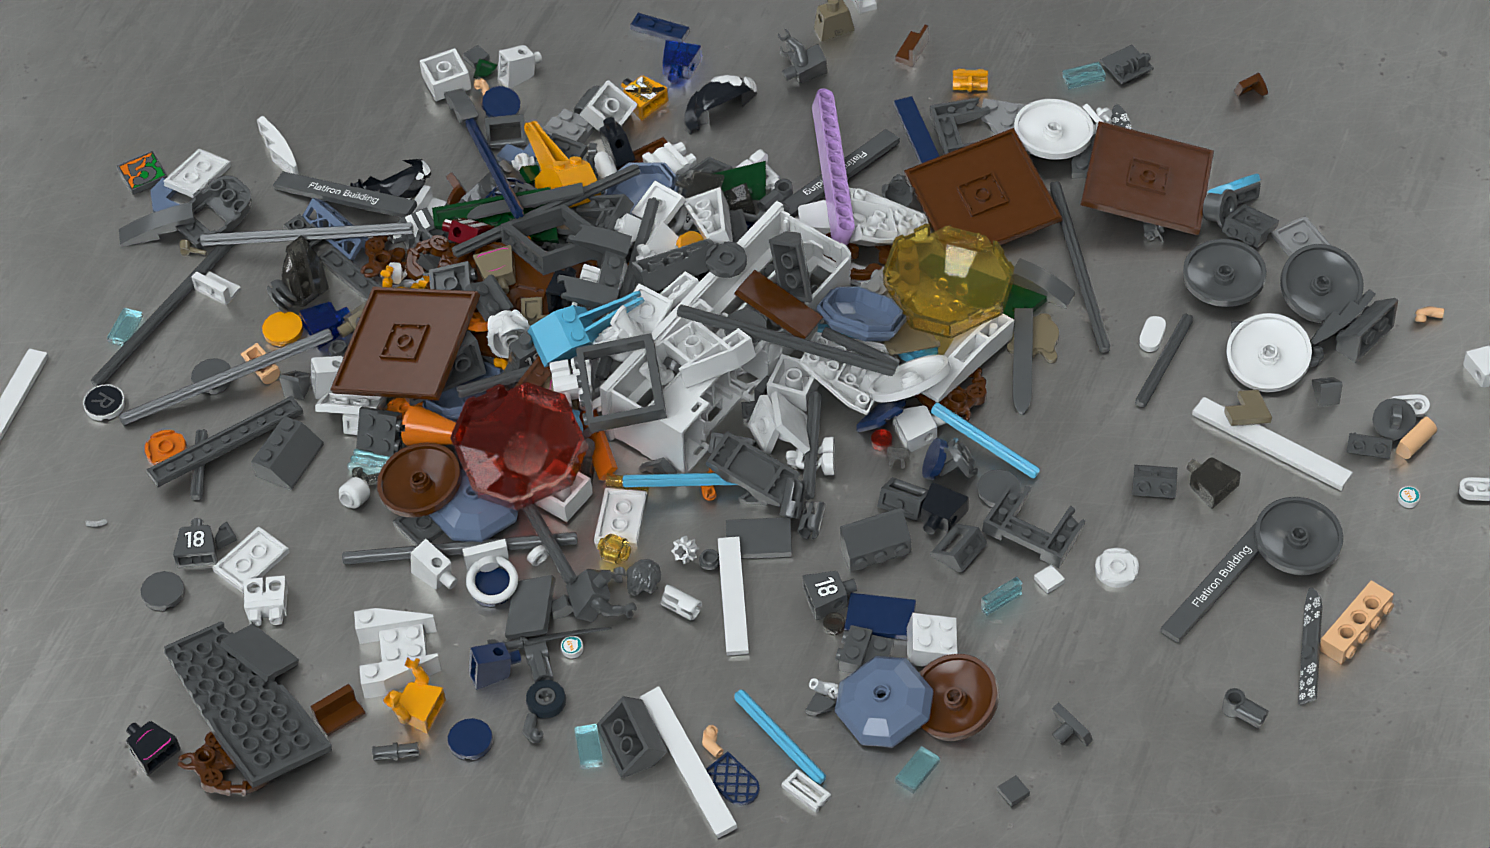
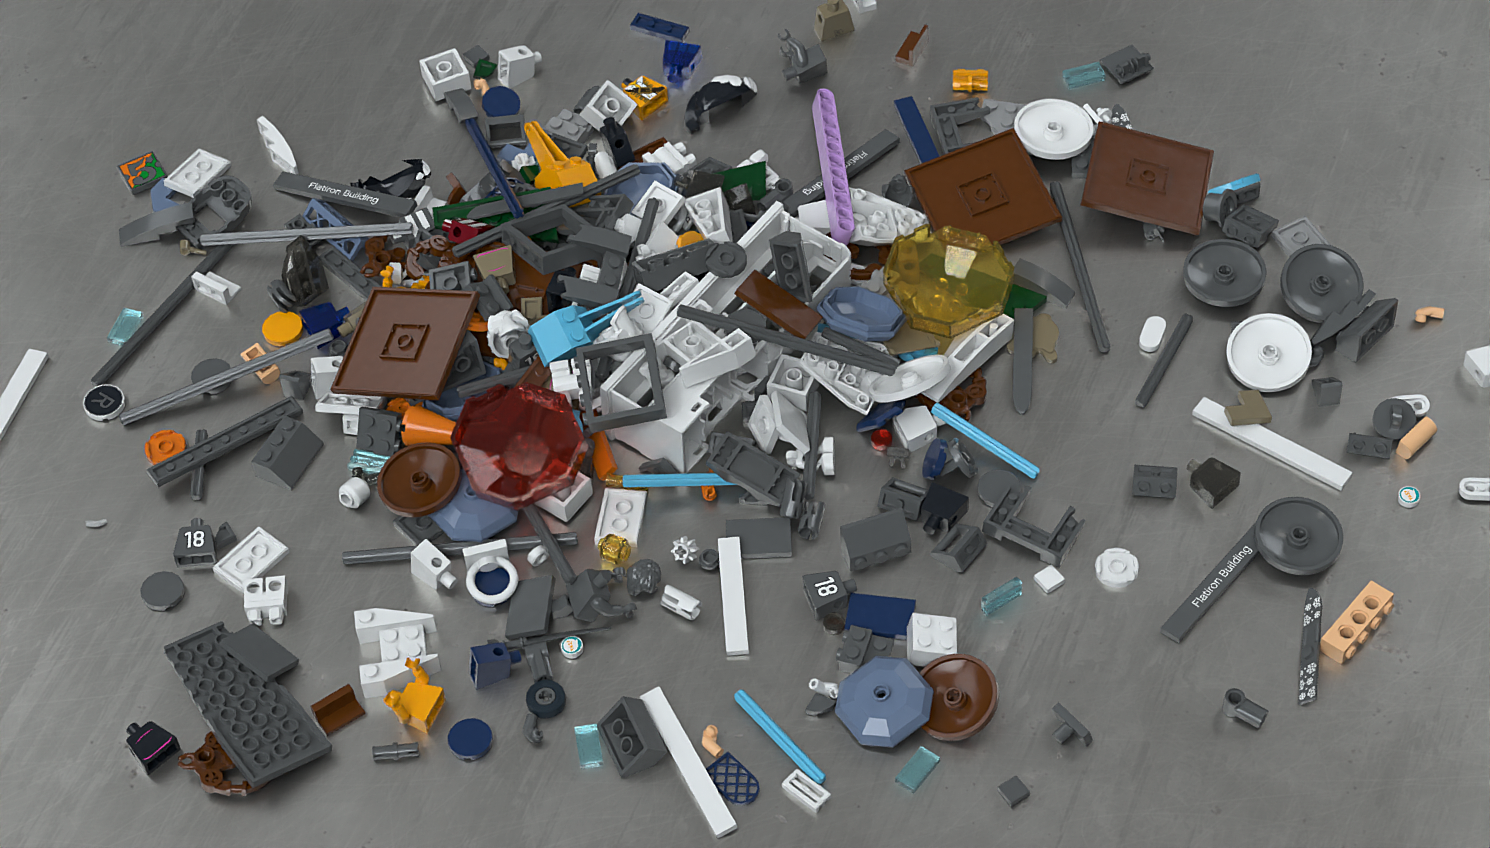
(1254, 82): reddish brown tile -> none

